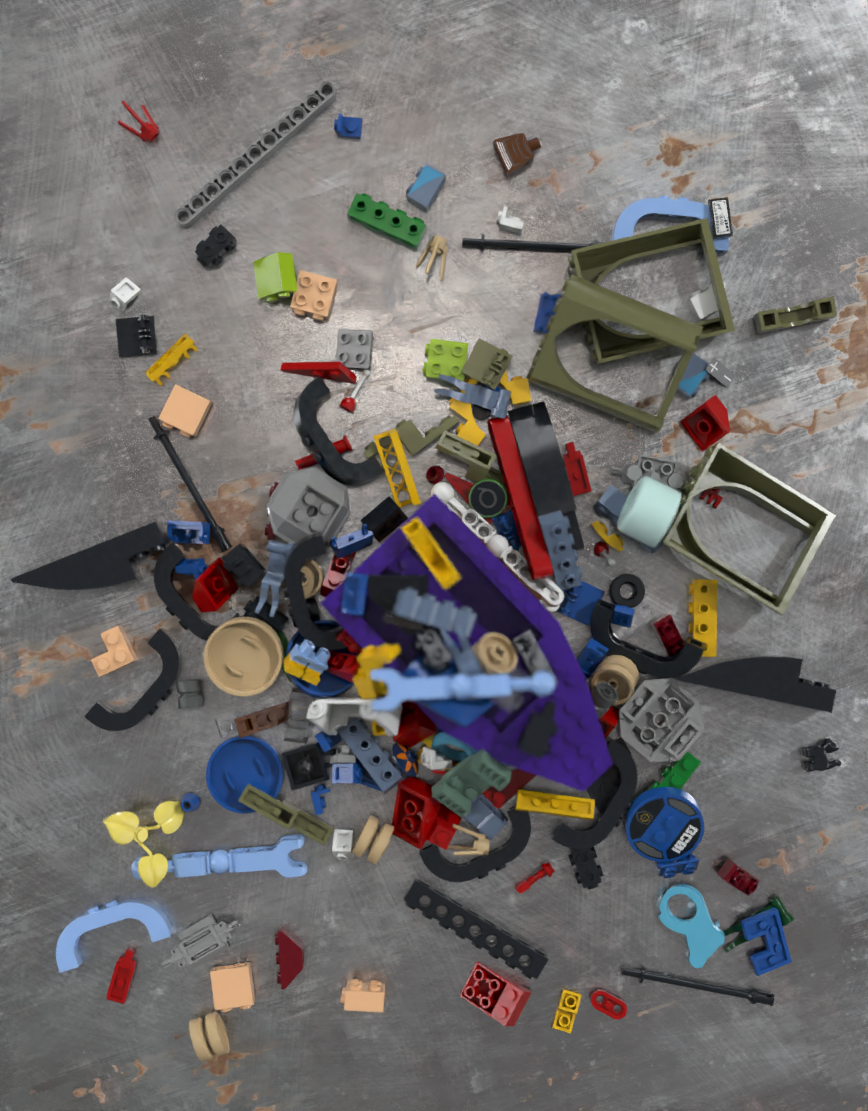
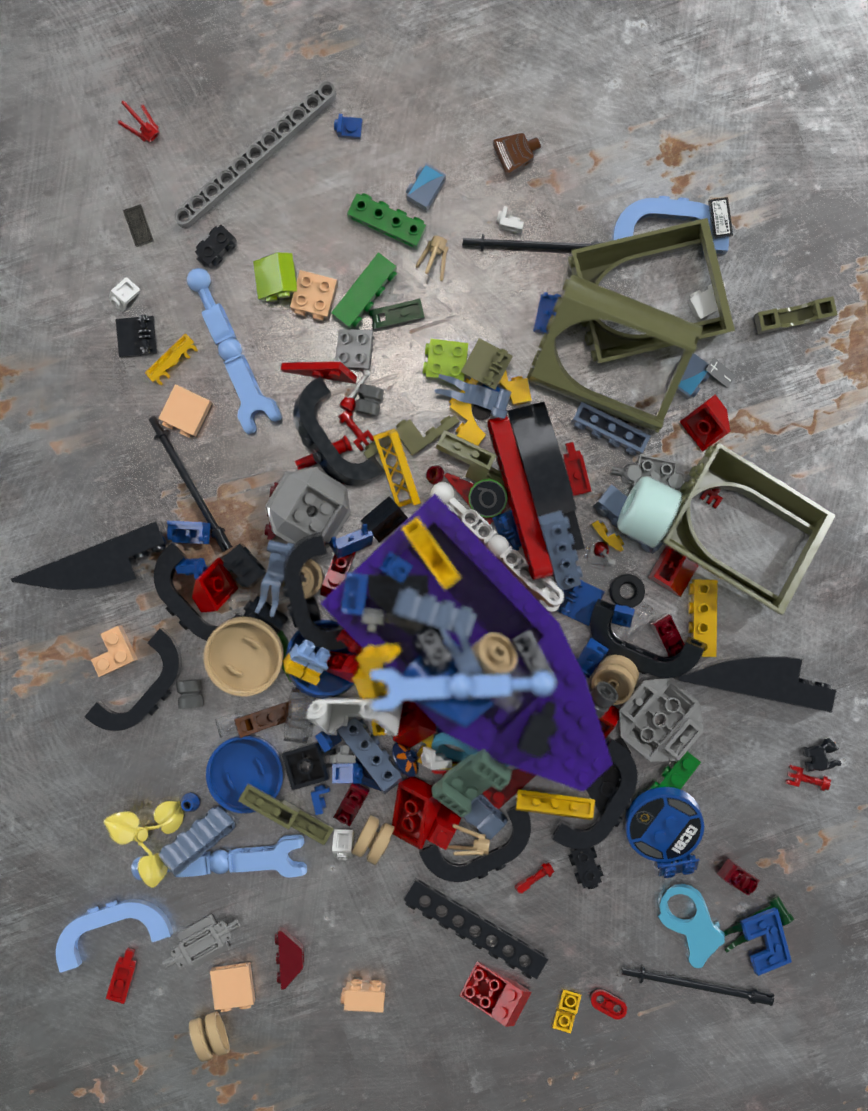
(138, 225): none -> clear smoke tile
(197, 840): none -> sand blue brick
(230, 350): none -> light blue piece
(345, 417): none -> red hinge
(351, 803): none -> dark red slope
(364, 291): none -> green brick
(369, 400): none -> dark grey wheel
(372, 617): none -> light grey tile
(395, 567): none -> blue bracket
(397, 314): none -> dark green plate
(610, 428): none -> sand blue brick
(673, 571): none -> red slope
(824, 783): none -> red hinge

